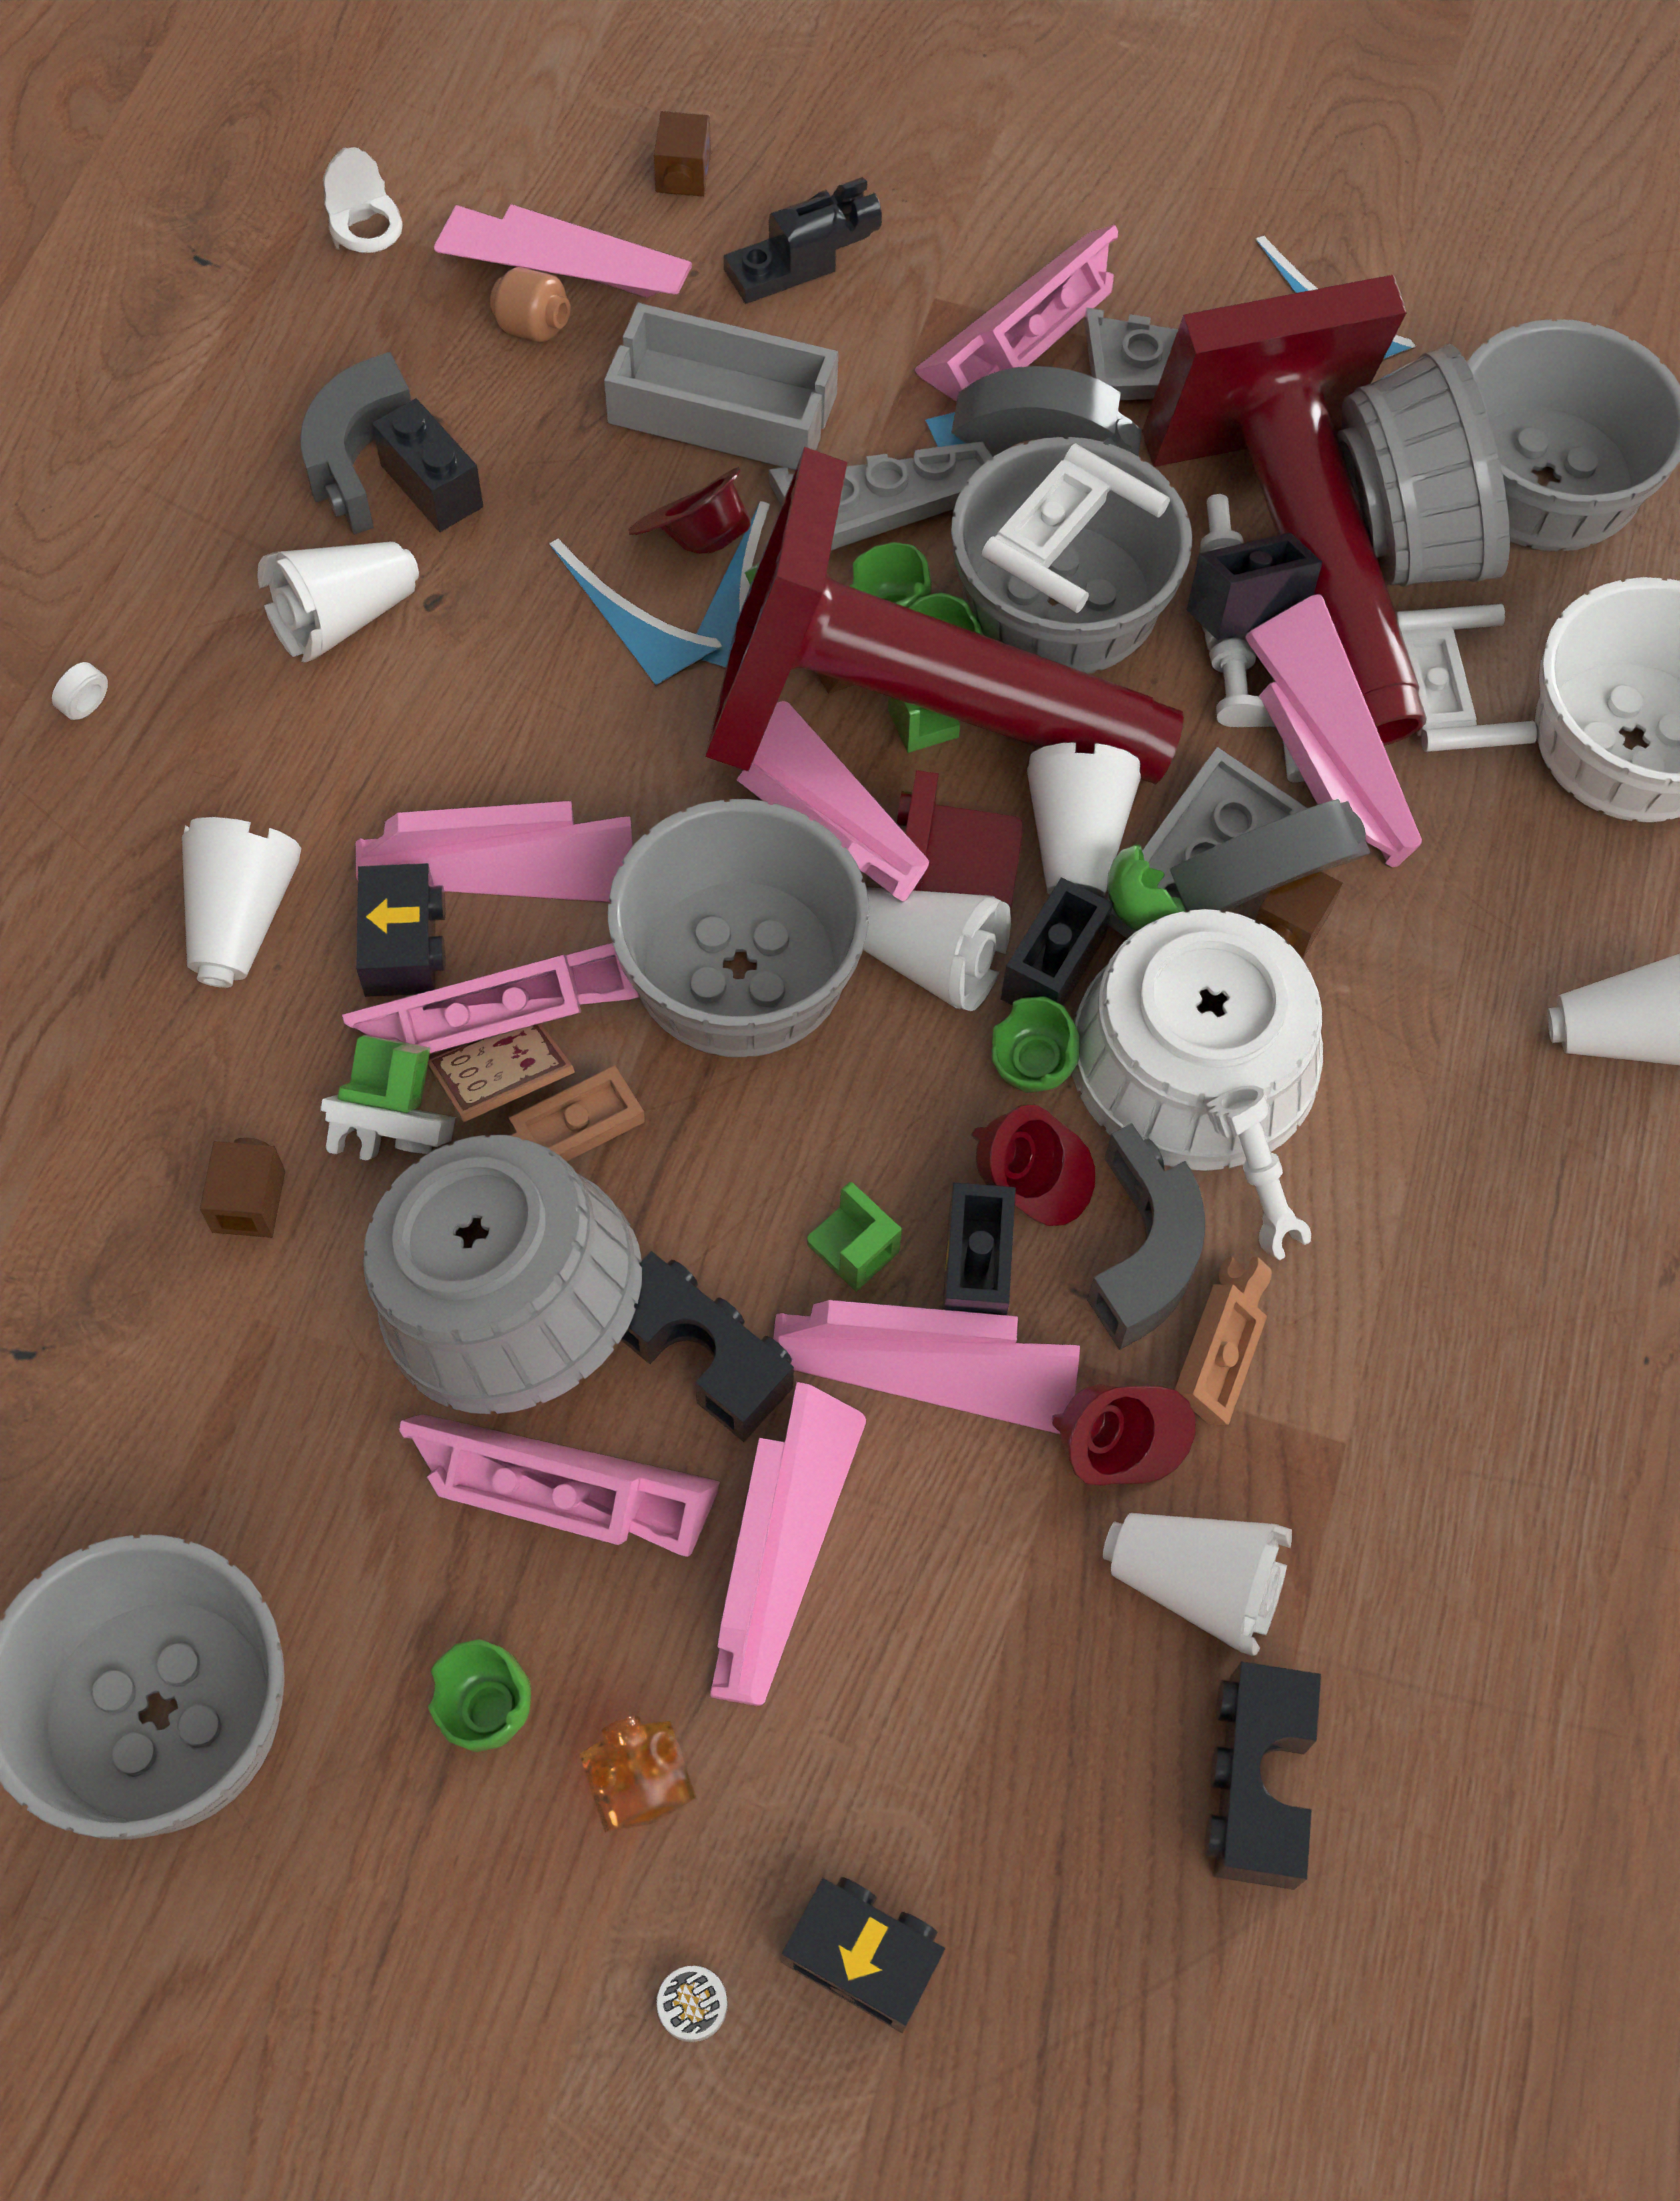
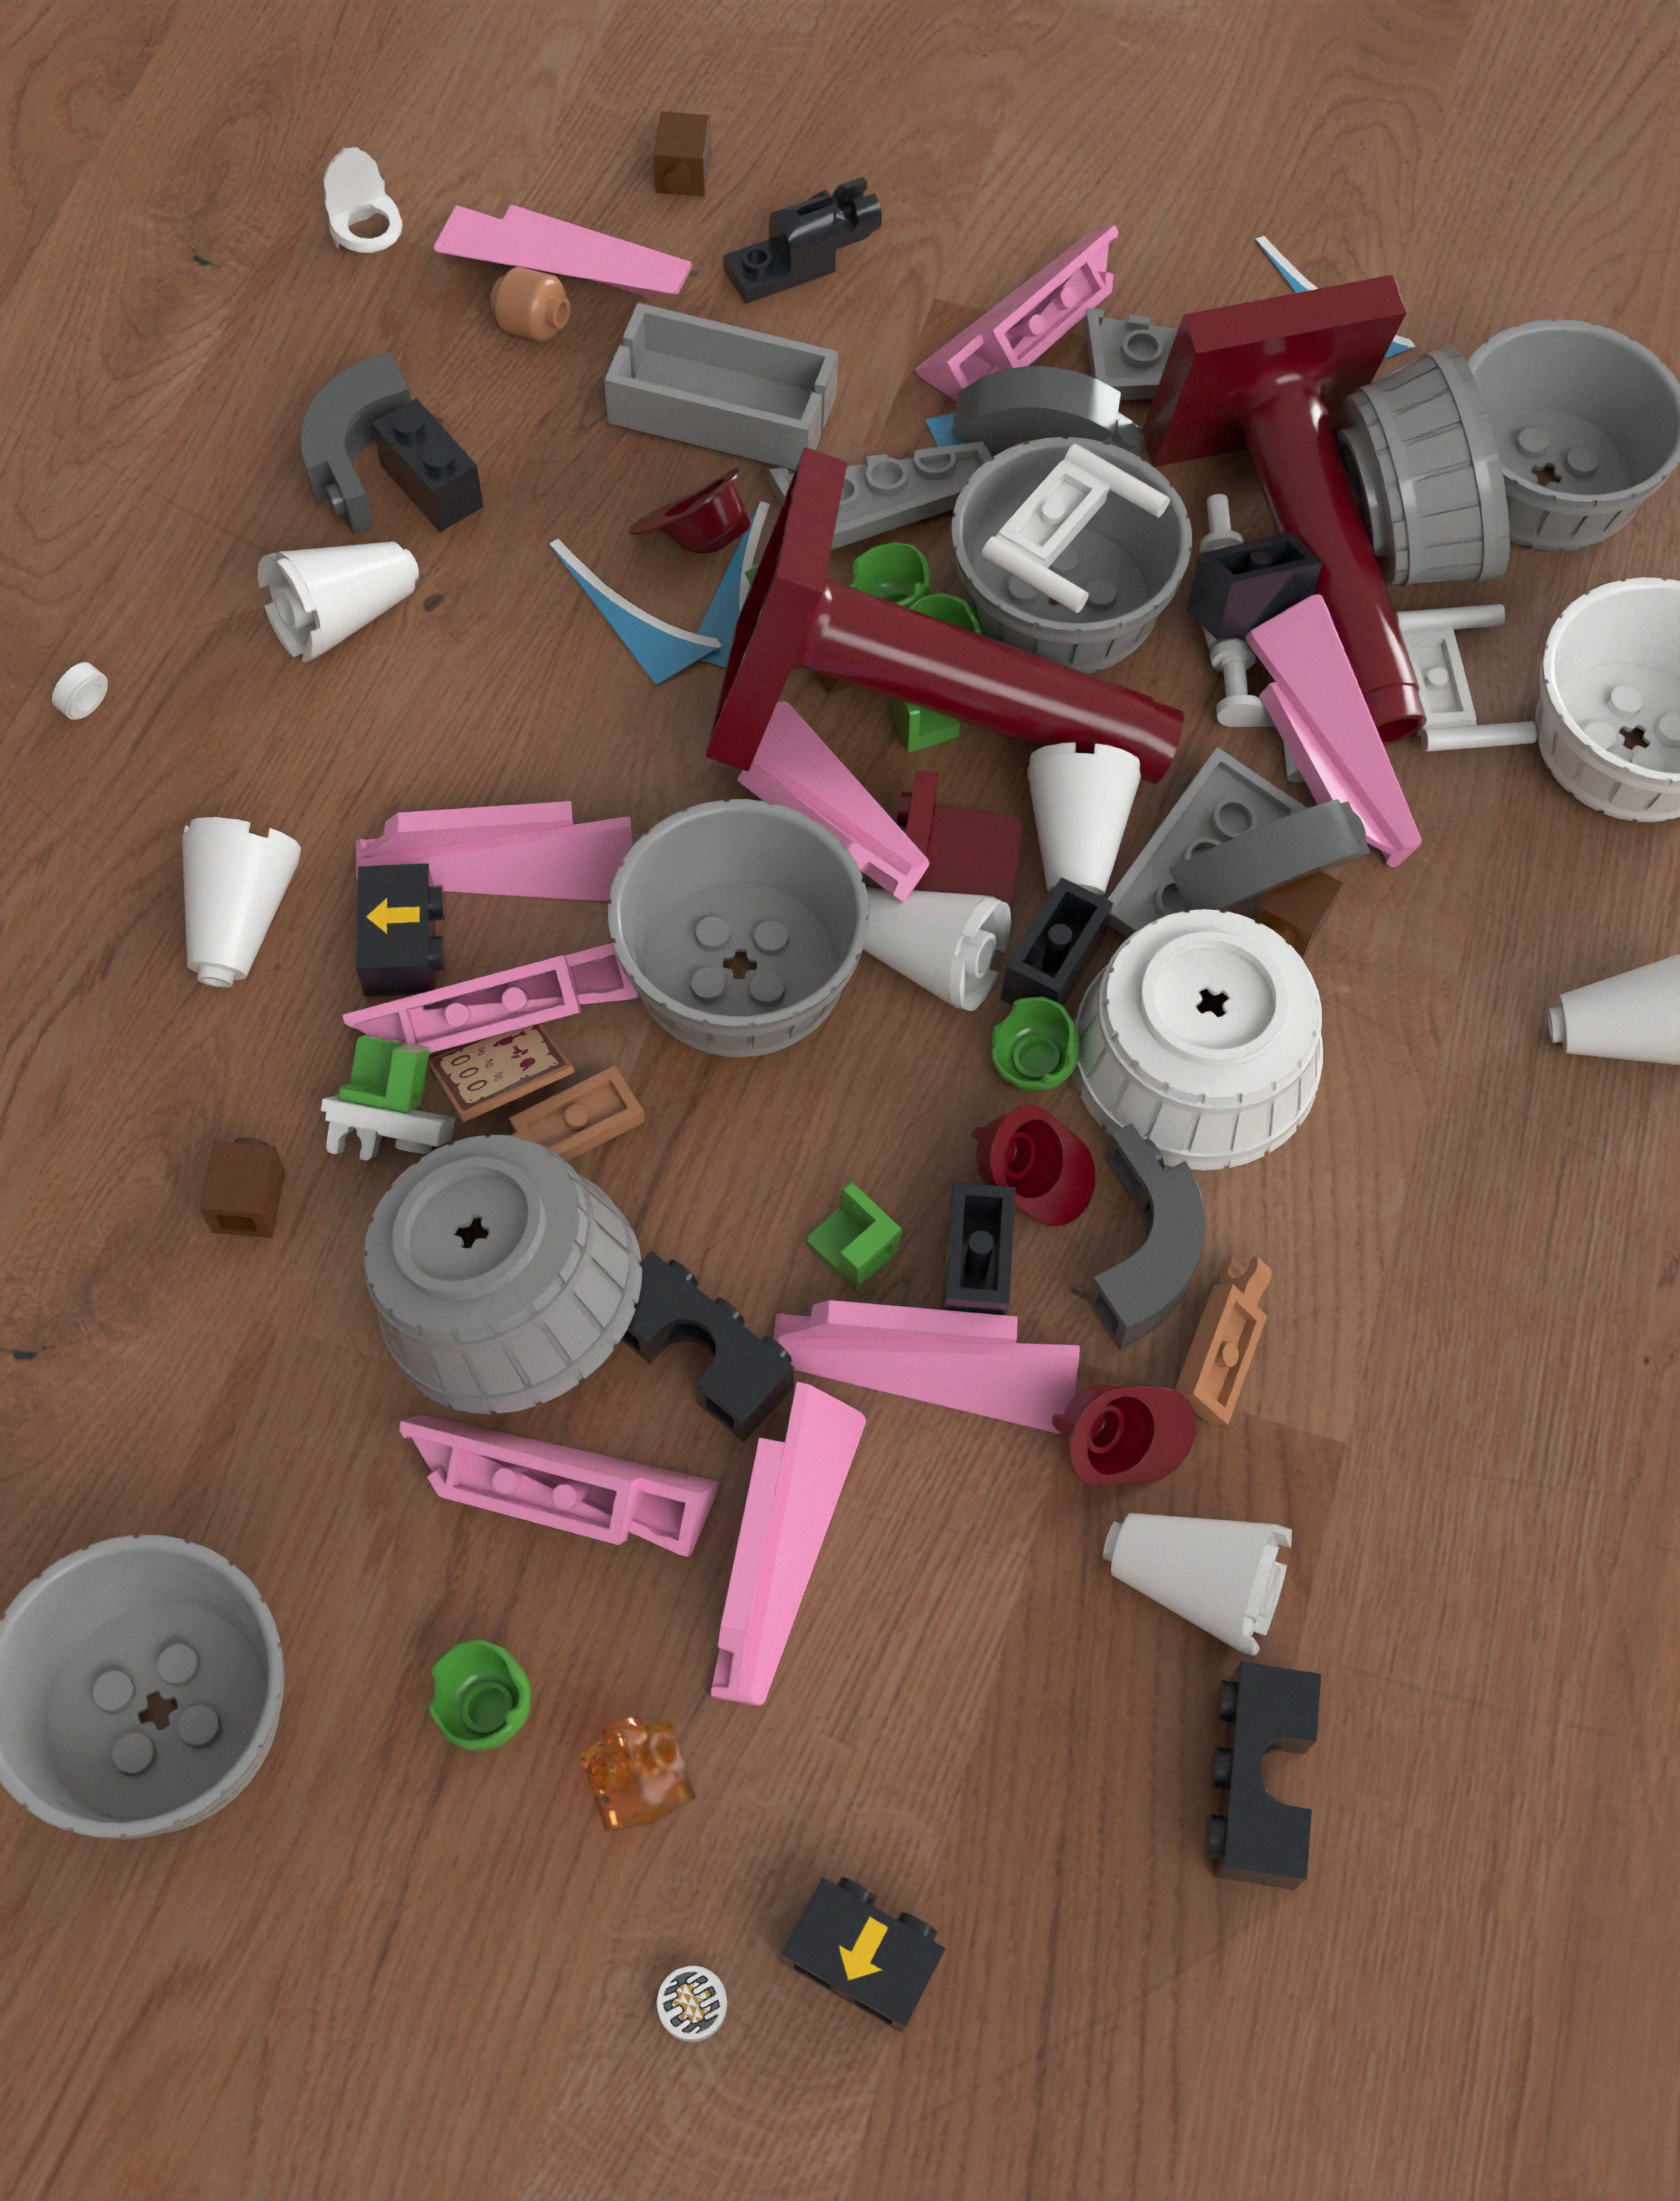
(1136, 892): bright green hair -> none
(1240, 1114): white piece -> none

